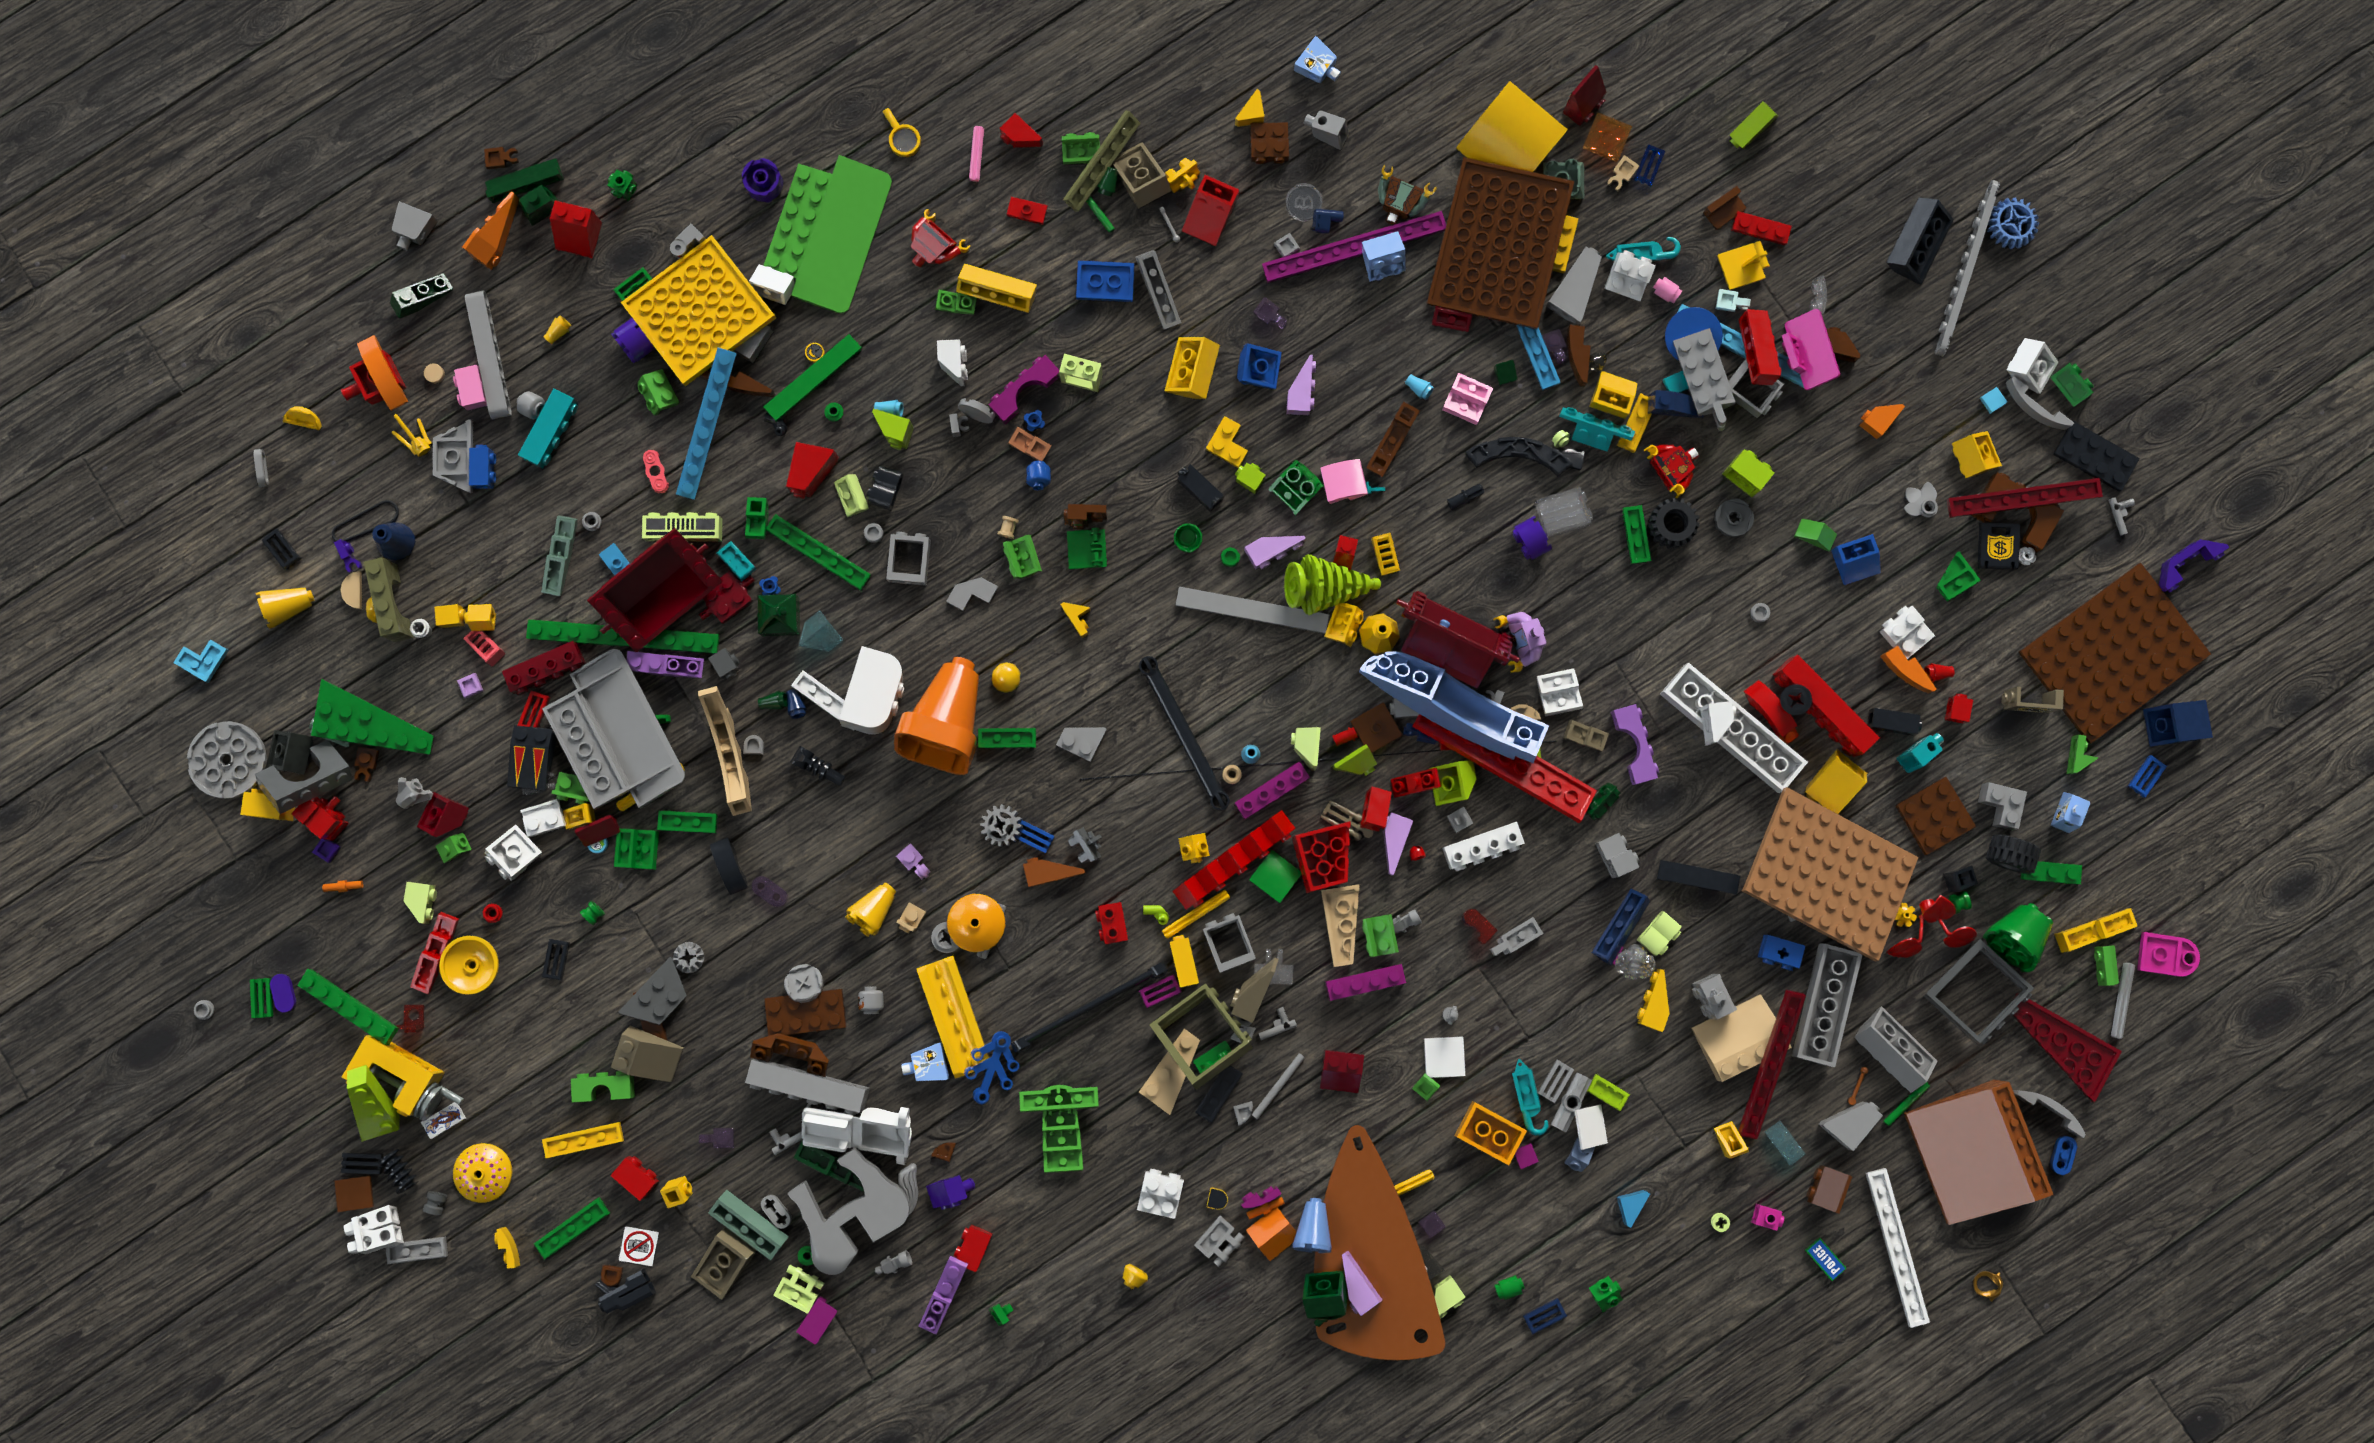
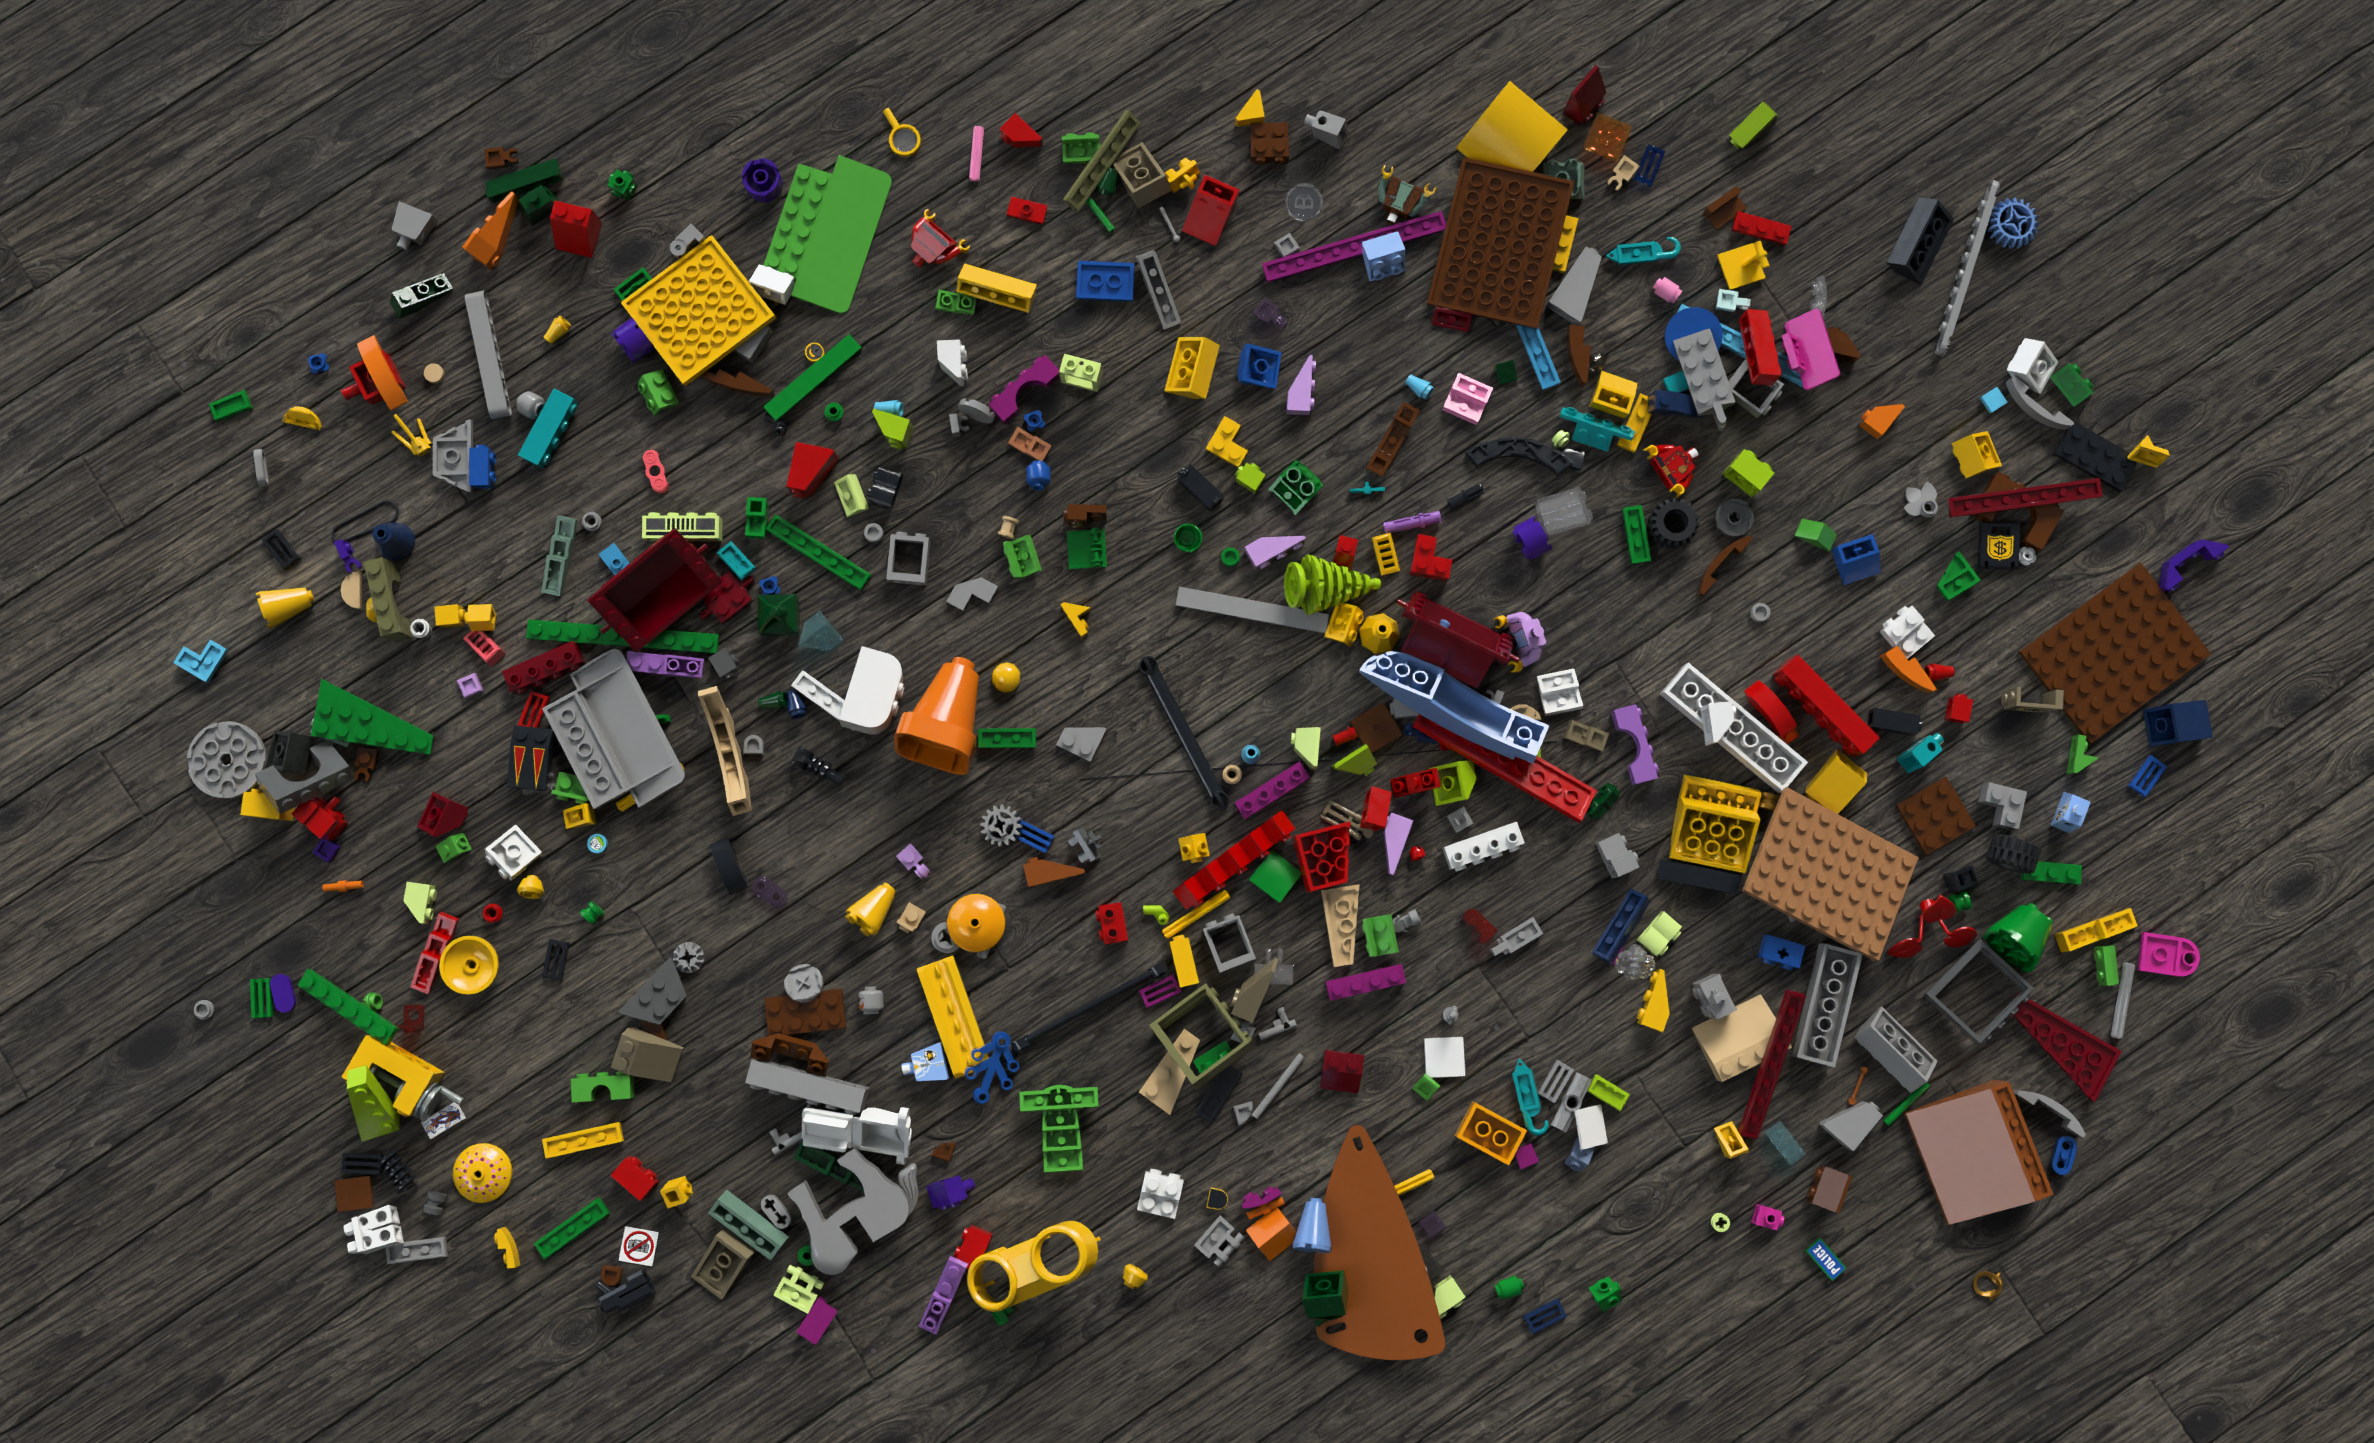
(230, 406): none -> green tile
(313, 360): none -> blue plate
(373, 1001): none -> bright green plate
(411, 793): light grey rock -> none
(470, 387): bright pink brick -> none
(531, 887): none -> yellow cone
(543, 818): white plate -> none
(597, 830): dark red slope -> none
(636, 849): green slope -> none
(687, 822): green plate -> none
(706, 423): dark azure plate -> none
(721, 1138): clear purple plate -> none
(891, 1265): light grey piece -> none
(1025, 1269): none -> yellow piece
(1317, 62): light blue torso -> none
(1322, 219): dark blue piece -> none
(1344, 480): bright pink slope -> none
(1360, 1290): lavender slope -> none
(1419, 520): none -> medium lavender pin
(1425, 563): none -> red brick
(1555, 343): clear purple plate -> none
(1629, 275): white plate -> none
(1631, 1205): dark azure slope -> none
(1706, 580): none -> reddish brown slope
(1715, 823): none -> yellow slope
(1768, 801): none -> pearl gold wheel
(1798, 708): black gear -> none
(1897, 1247): white plate -> none
(1905, 915): yellow plant -> none
(2120, 513): light grey hose -> none
(2148, 454): none -> yellow slope

